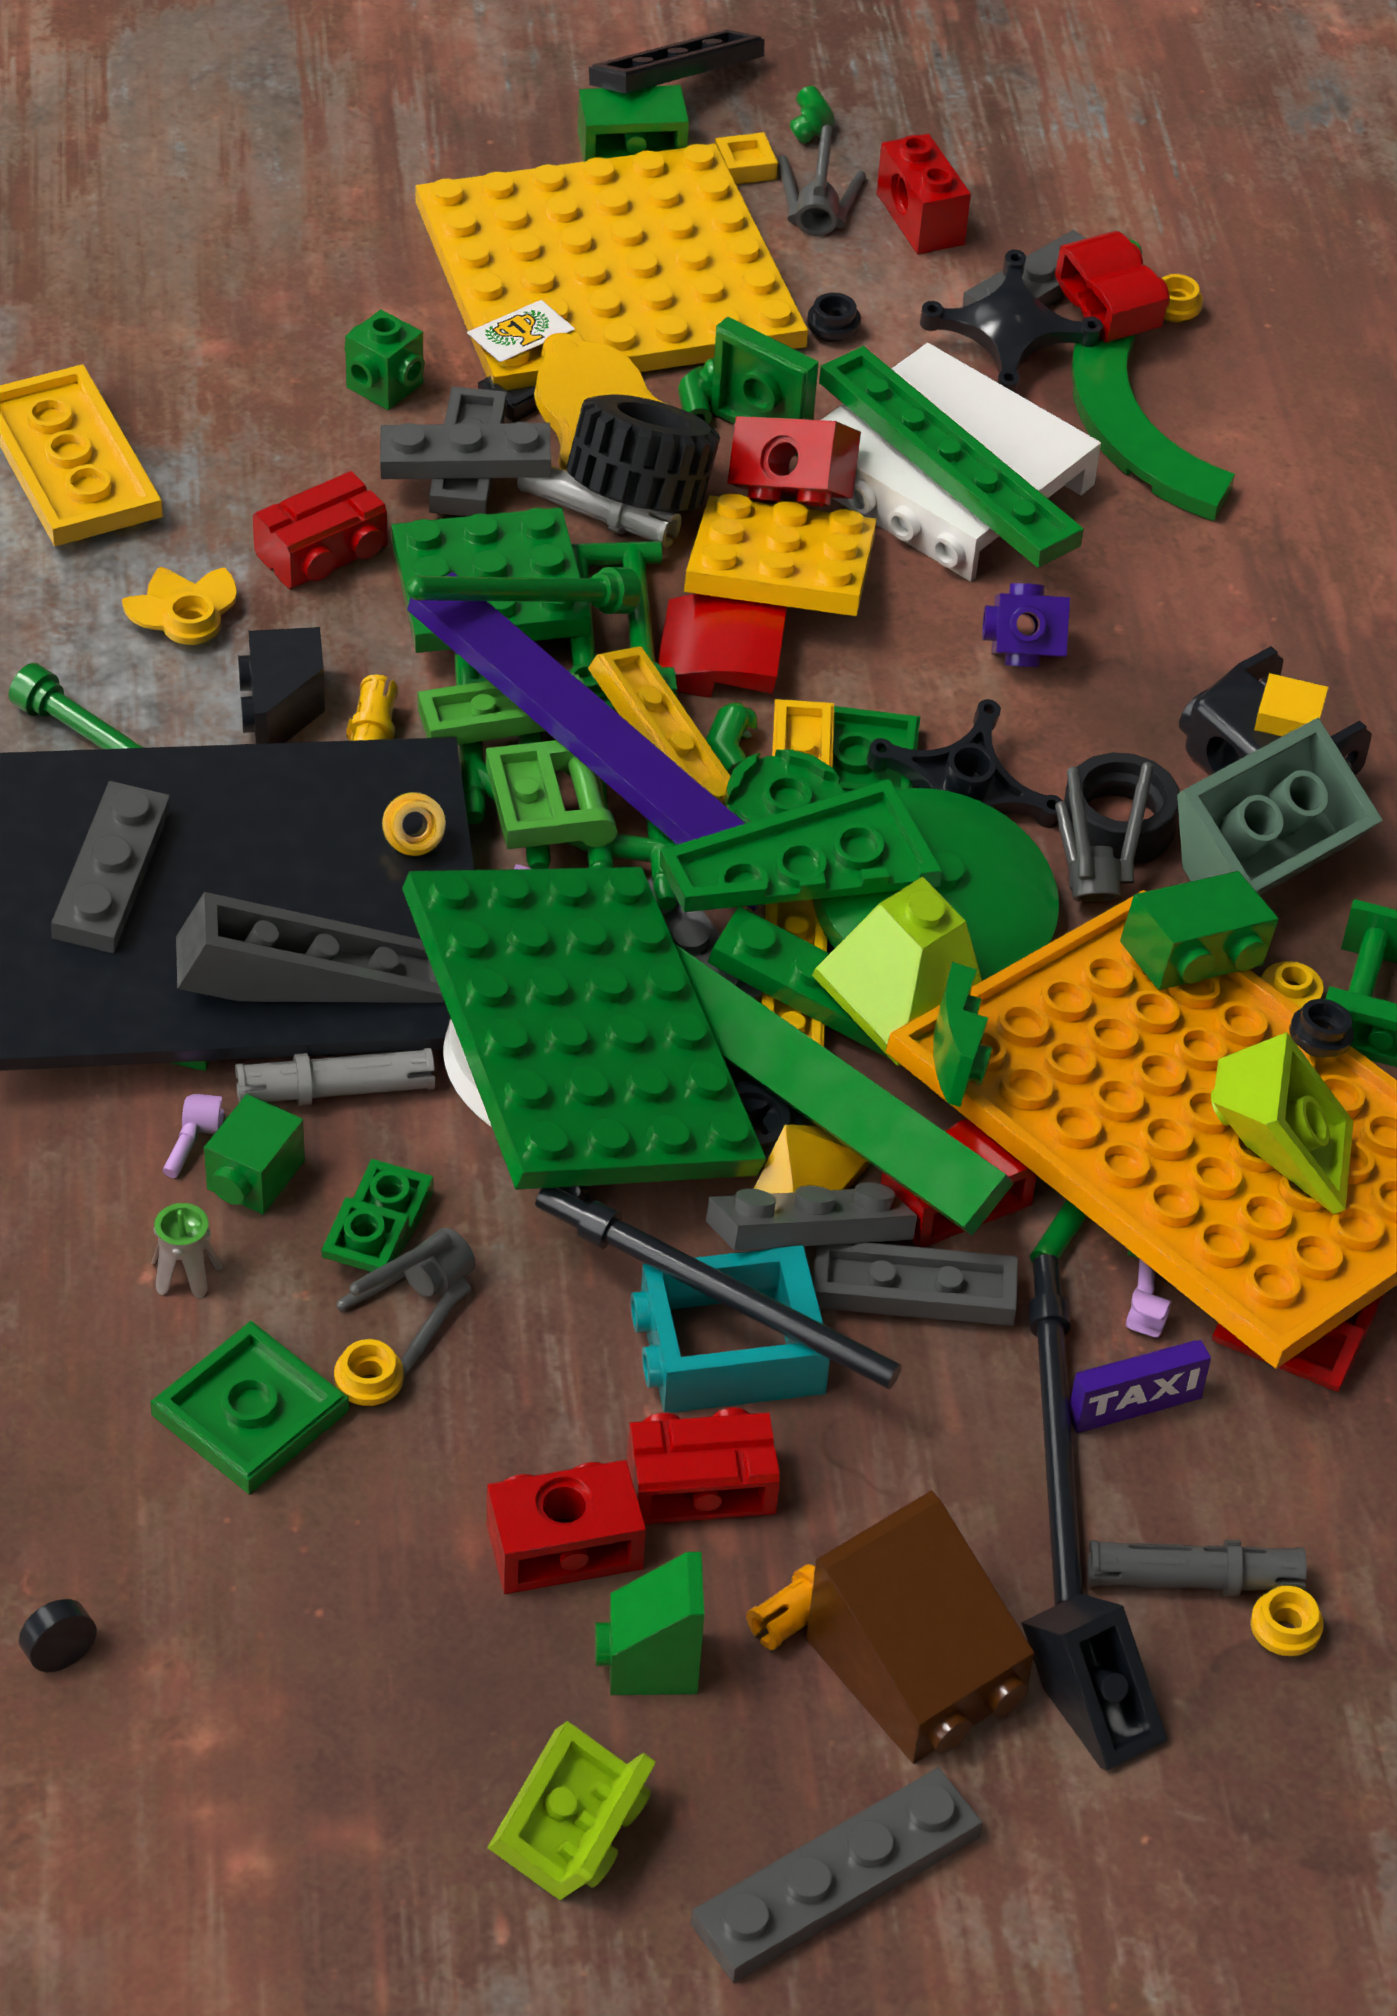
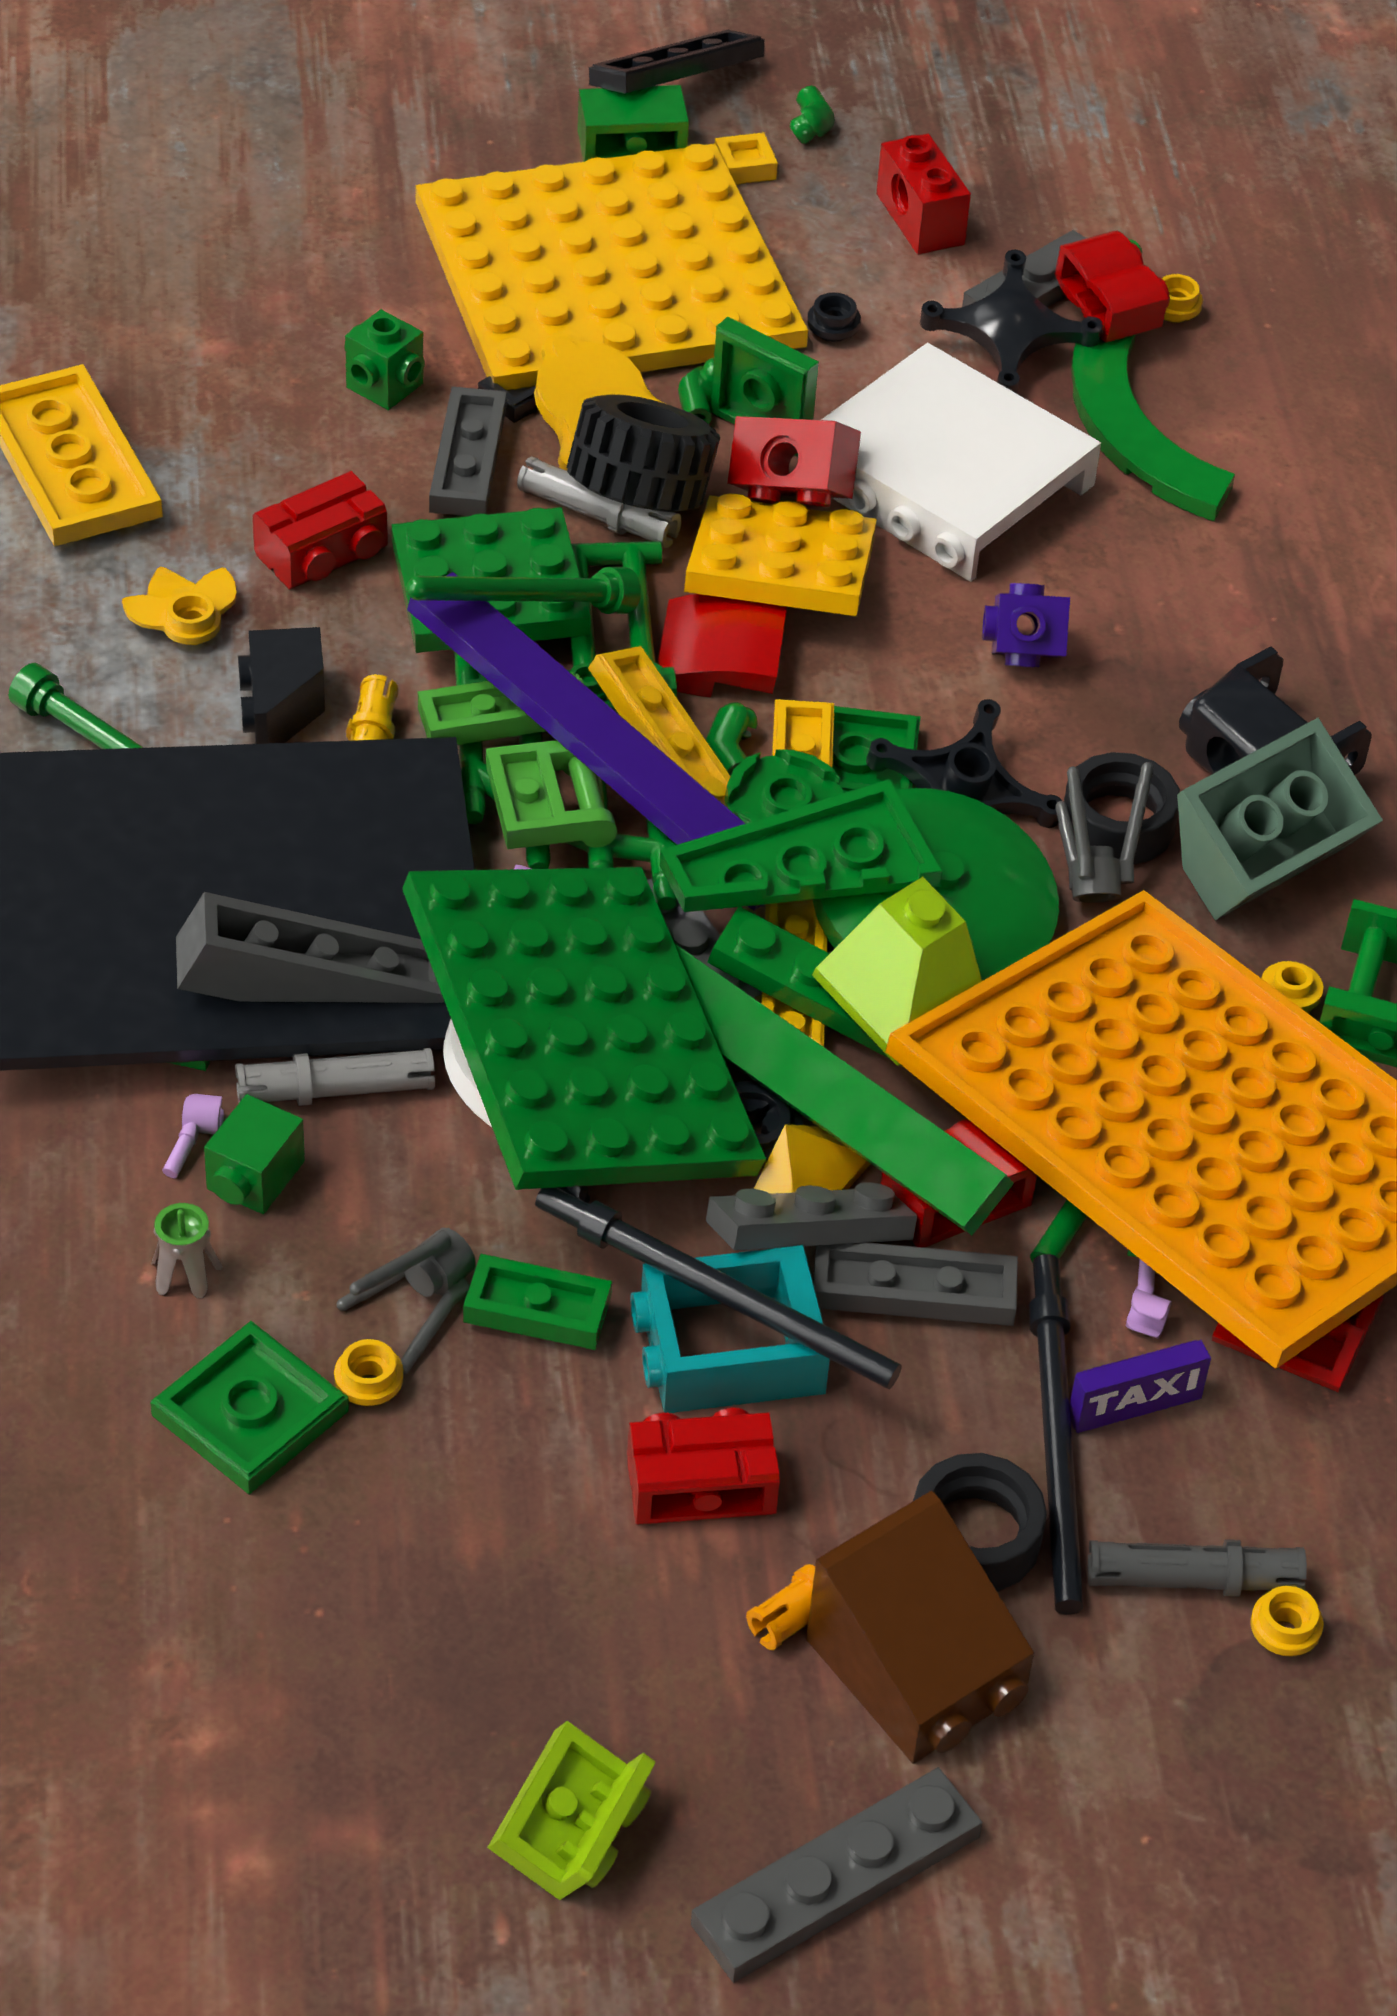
(57, 1635): black tile -> none
(110, 867): dark grey plate -> none
(379, 1217): green slope -> none
(427, 837): yellow plate -> none
(465, 451): dark grey plate -> none
(519, 330): white sticker -> none
(537, 1301): none -> green plate
(541, 1552): red brick -> none
(655, 1631): green slope -> none
(818, 204): dark grey plant -> none
(951, 456): green plate -> none
(959, 1035): green slope -> none
(1007, 1486): none -> black tyre
(1096, 1677): black slope -> none
(1198, 930): green brick -> none
(1287, 1117): lime slope -> none
(1289, 704): yellow tile -> none
(1322, 1028): black plate -> none

